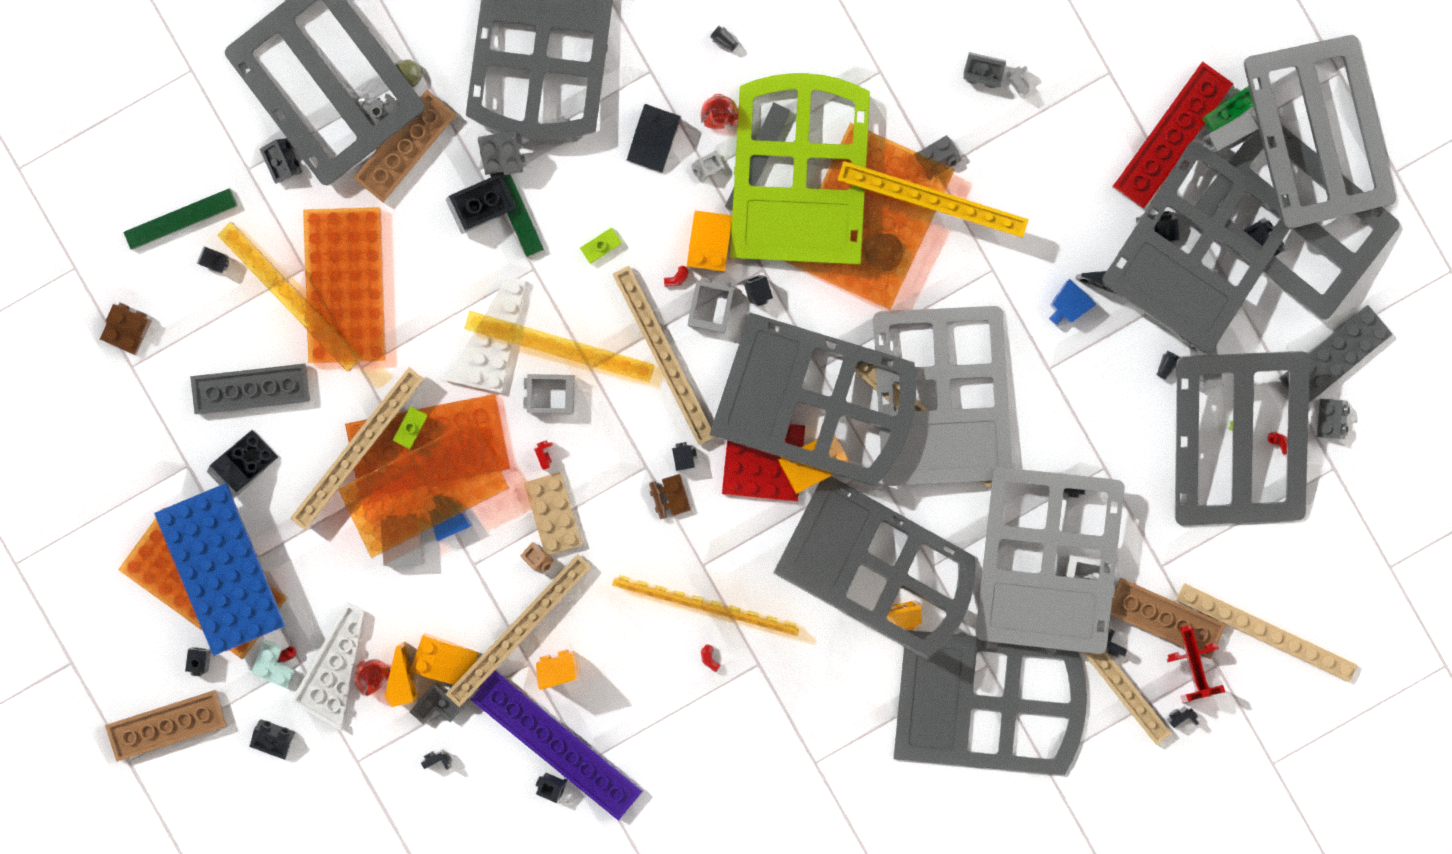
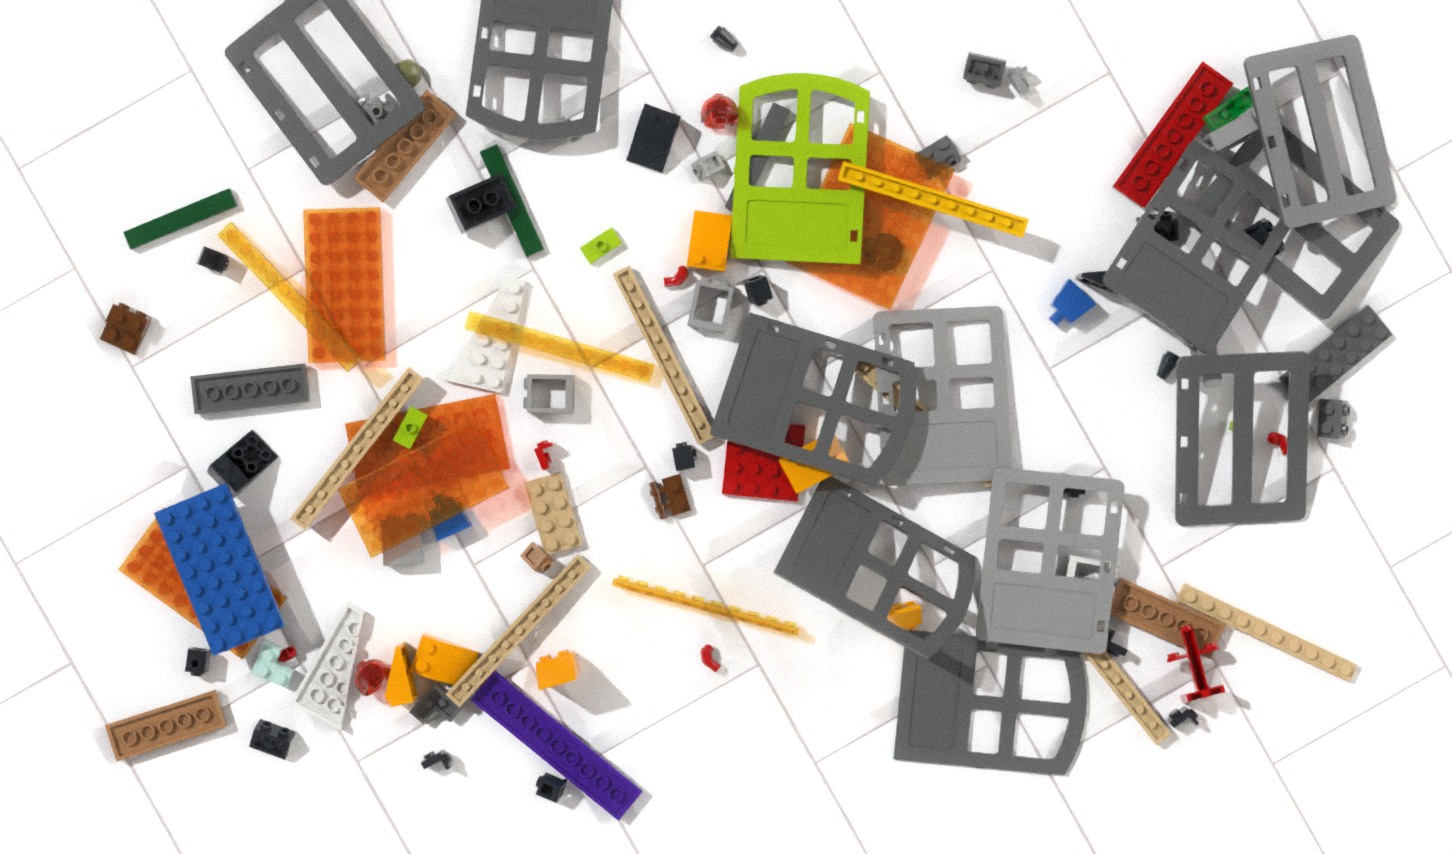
(280, 160): black bracket -> none
(502, 153): dark grey plate -> none

